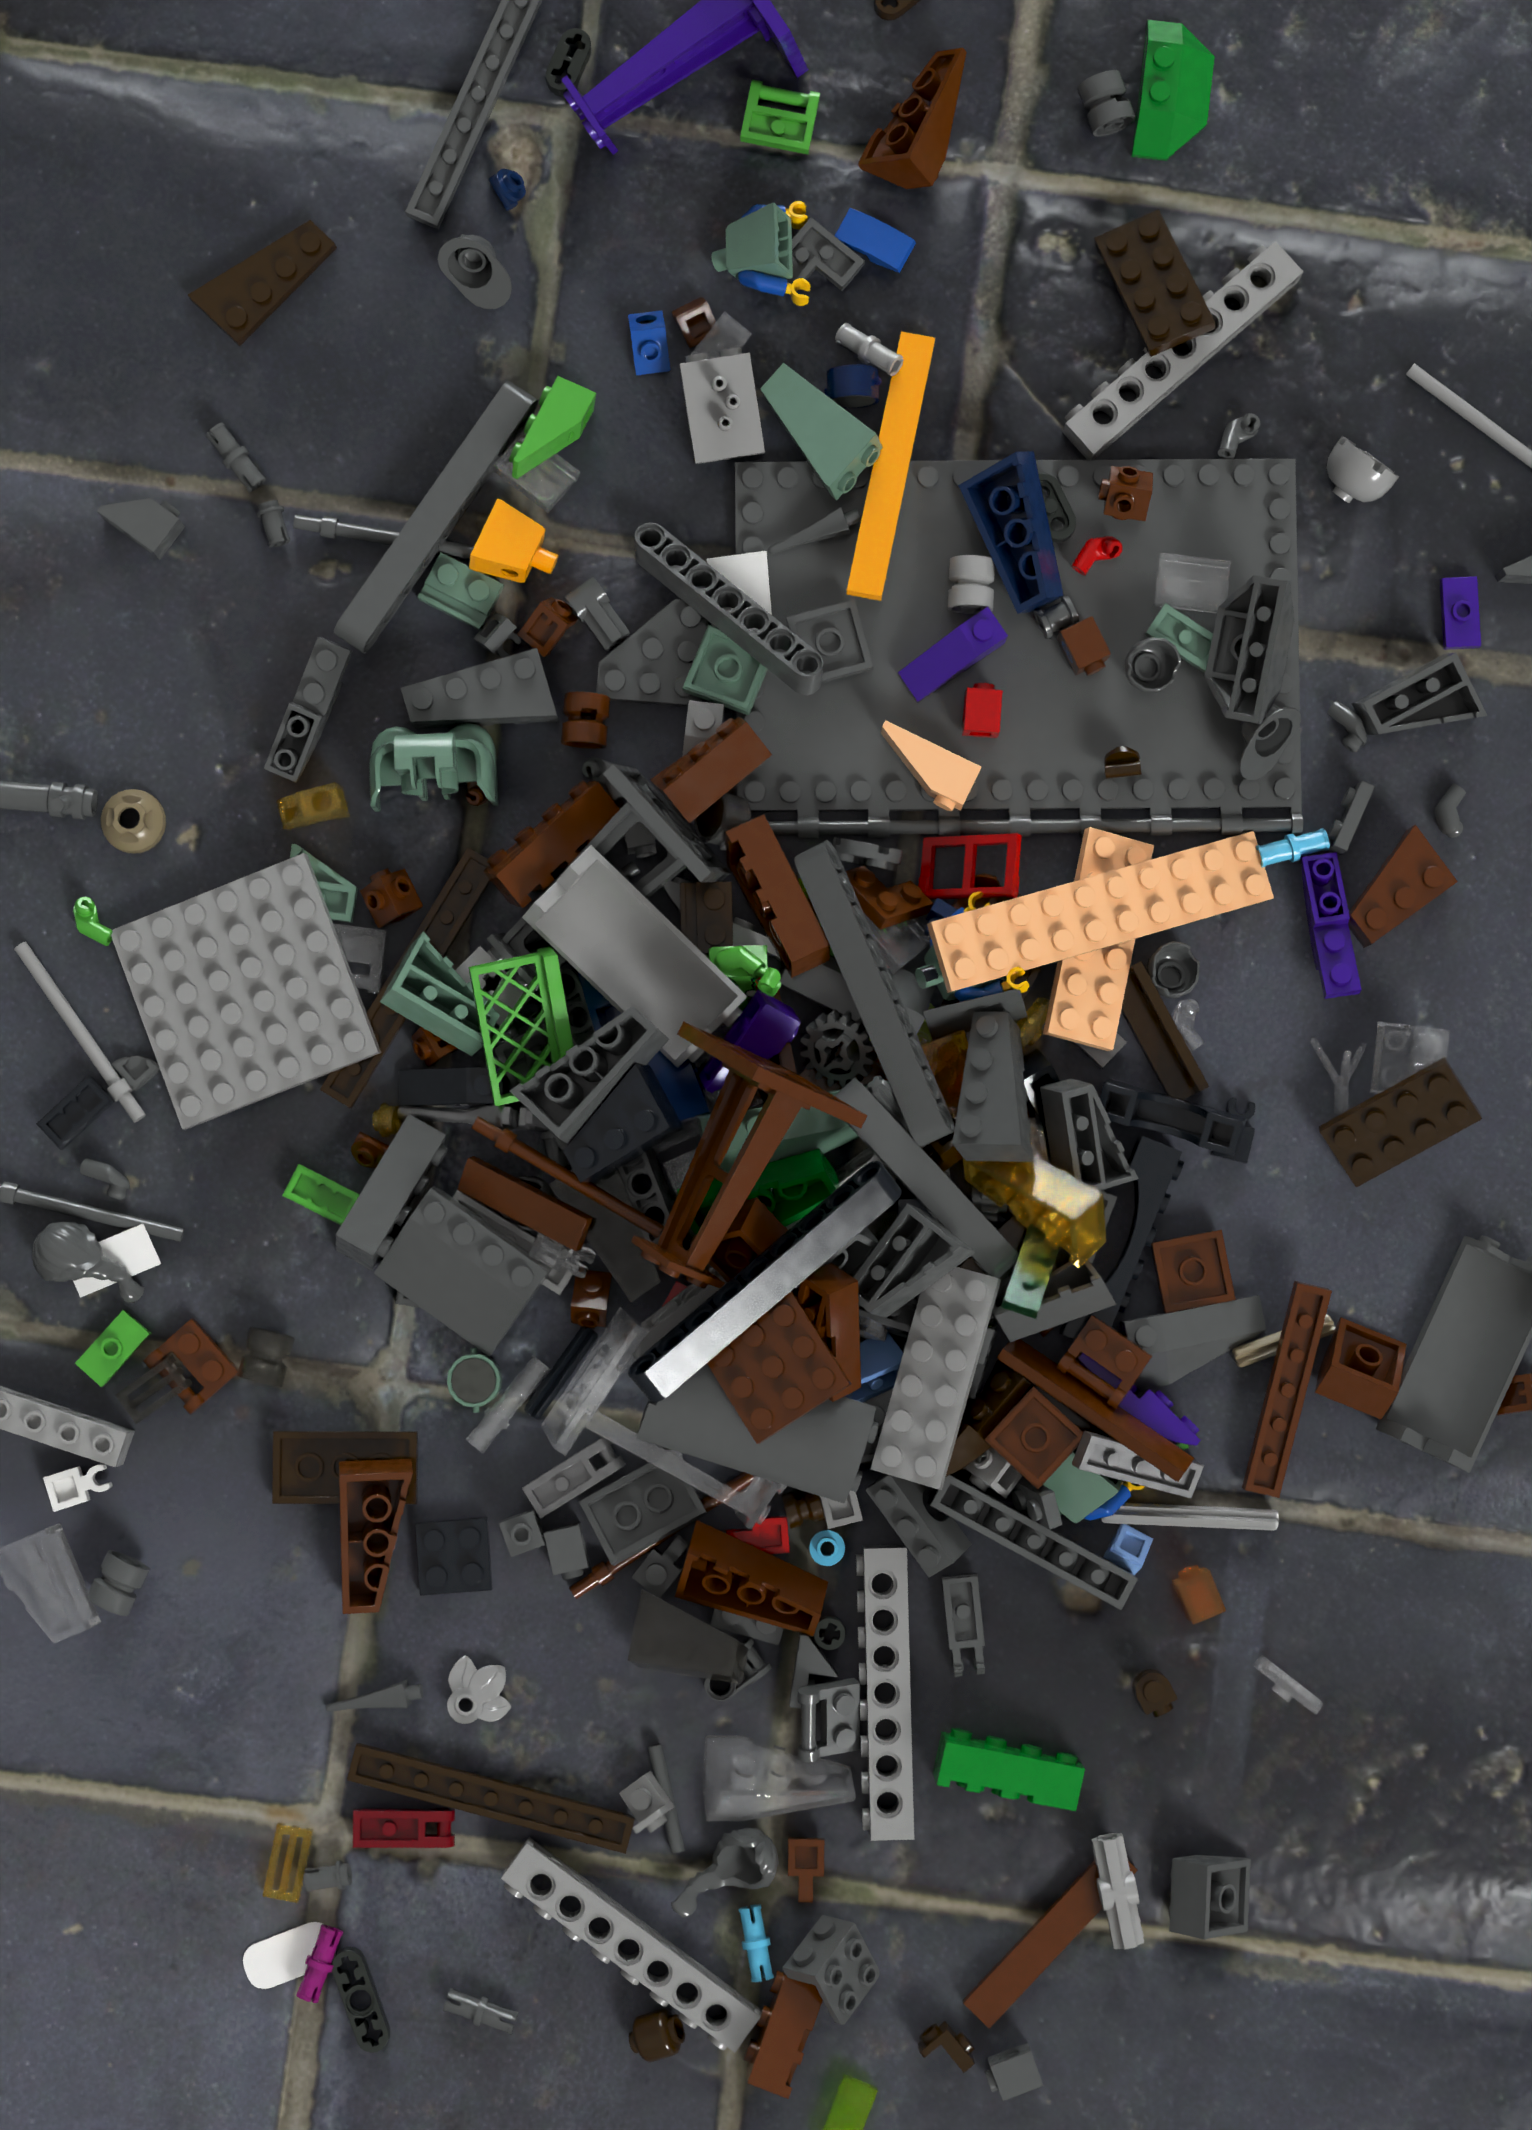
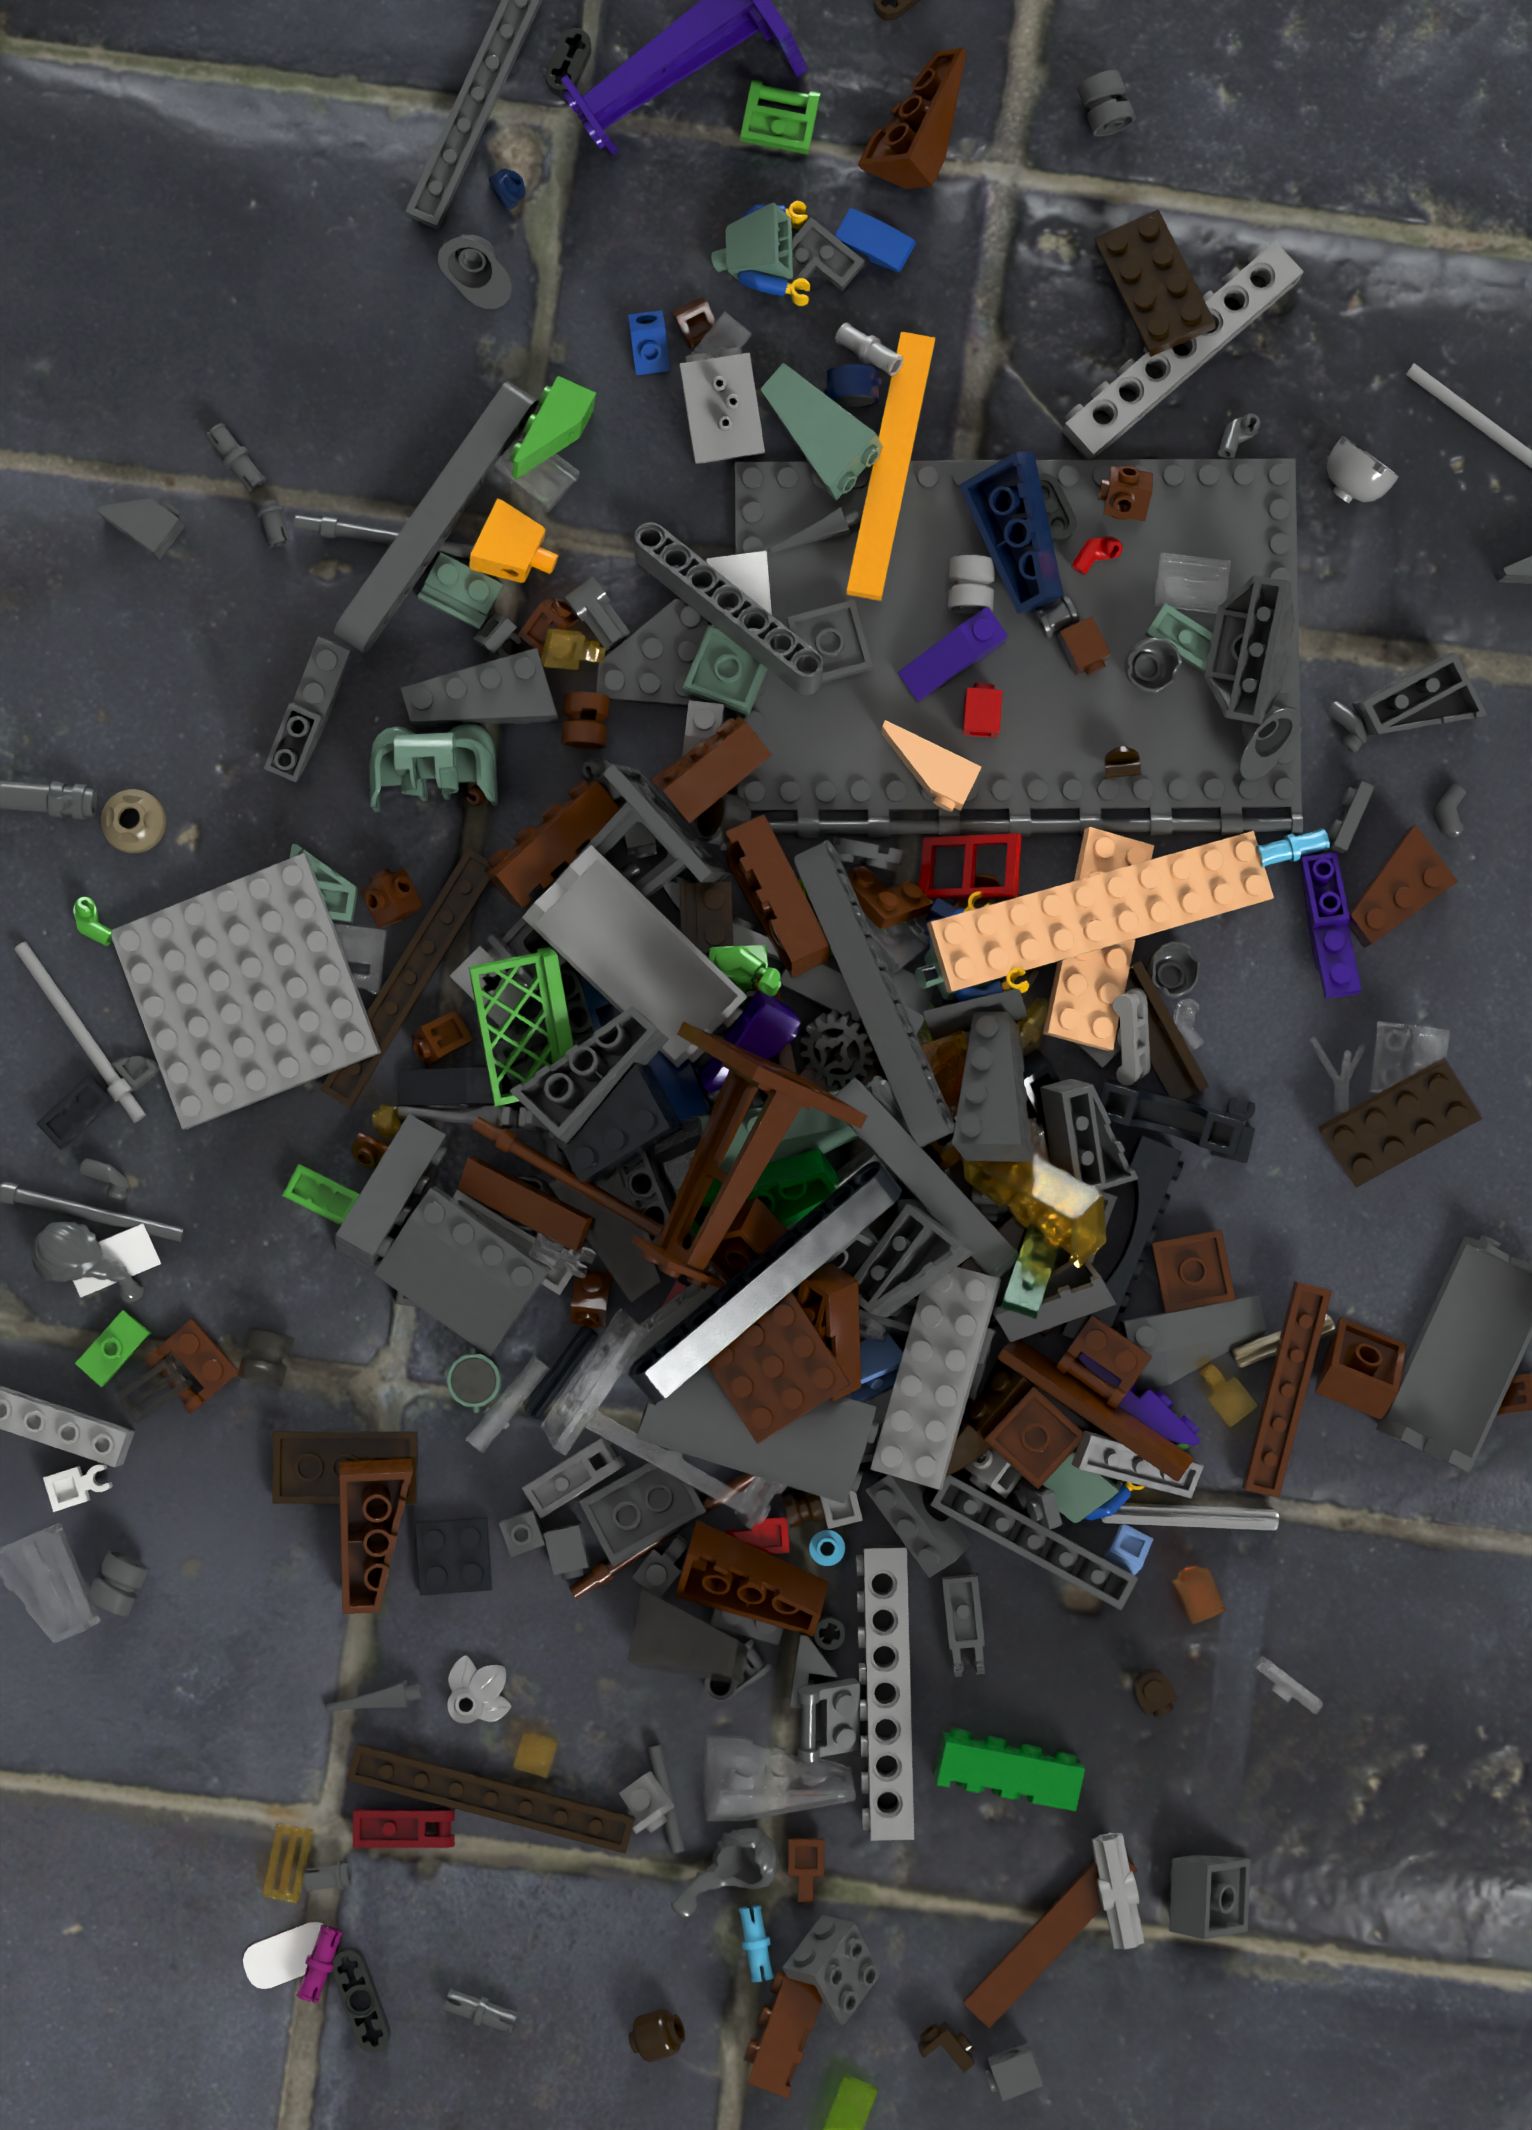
(258, 285): dark brown wing -> none
(313, 806): clear yellow leg -> none
(436, 997): sand green wedge -> none
(535, 1754): none -> clear yellow plate
(567, 648): none -> clear yellow plate
(723, 2032): light grey brick -> none
(1133, 1036): none -> light grey plate
(1171, 90): green wedge -> none
(1229, 1398): none -> clear yellow plate
(1460, 613): dark purple plate -> none

